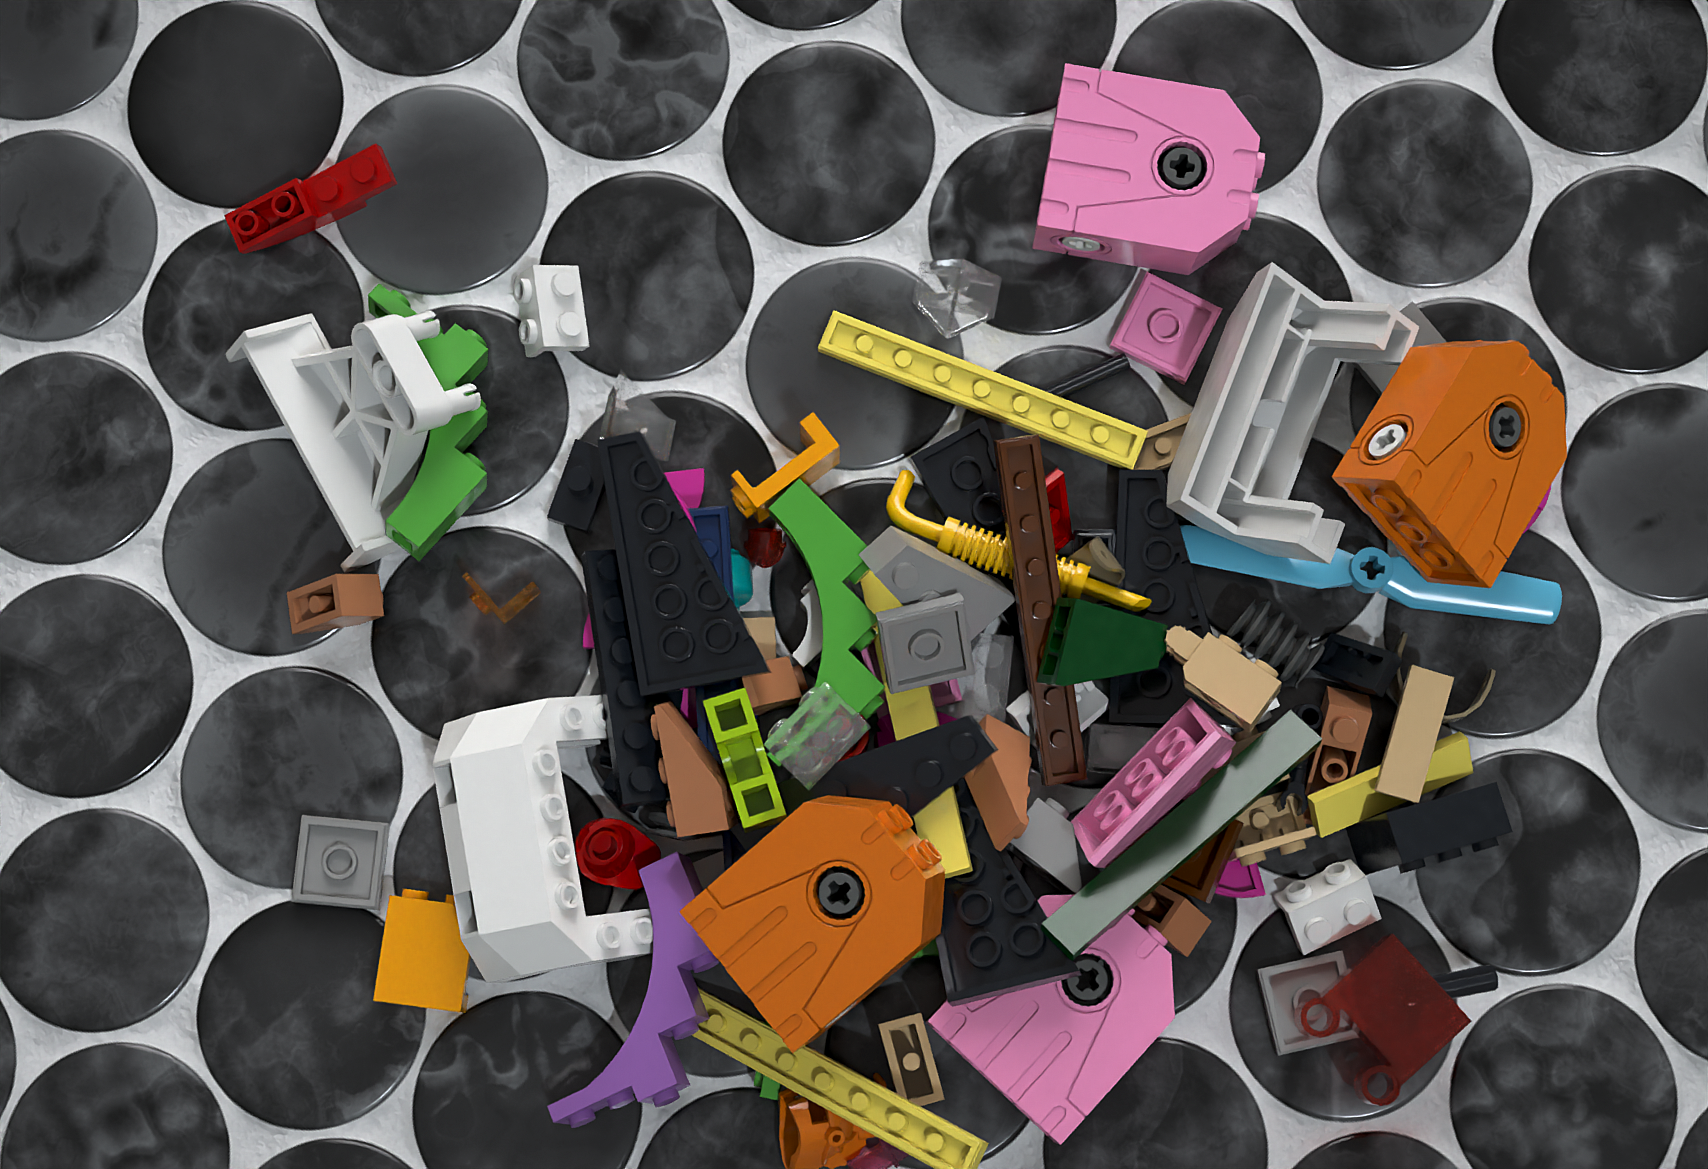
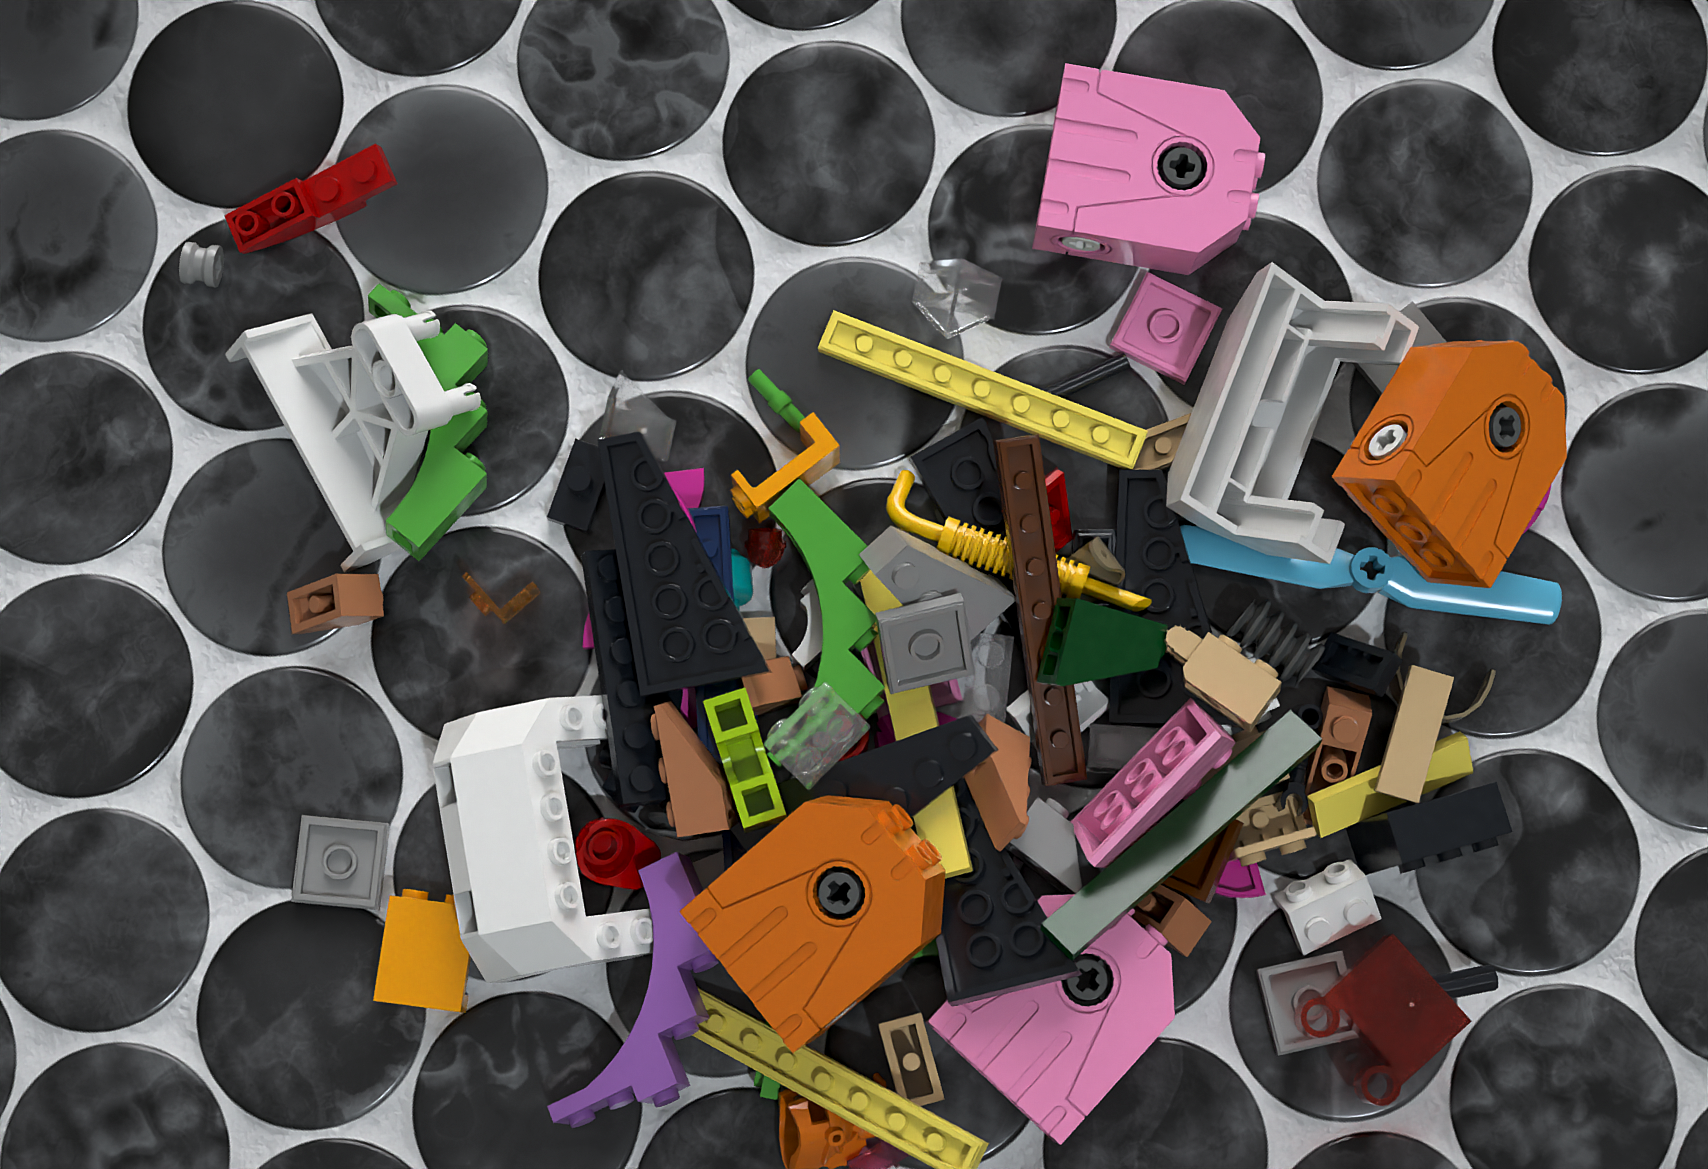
(201, 264): none -> light grey wheel
(551, 309): white bracket -> none
(776, 399): none -> bright green piece

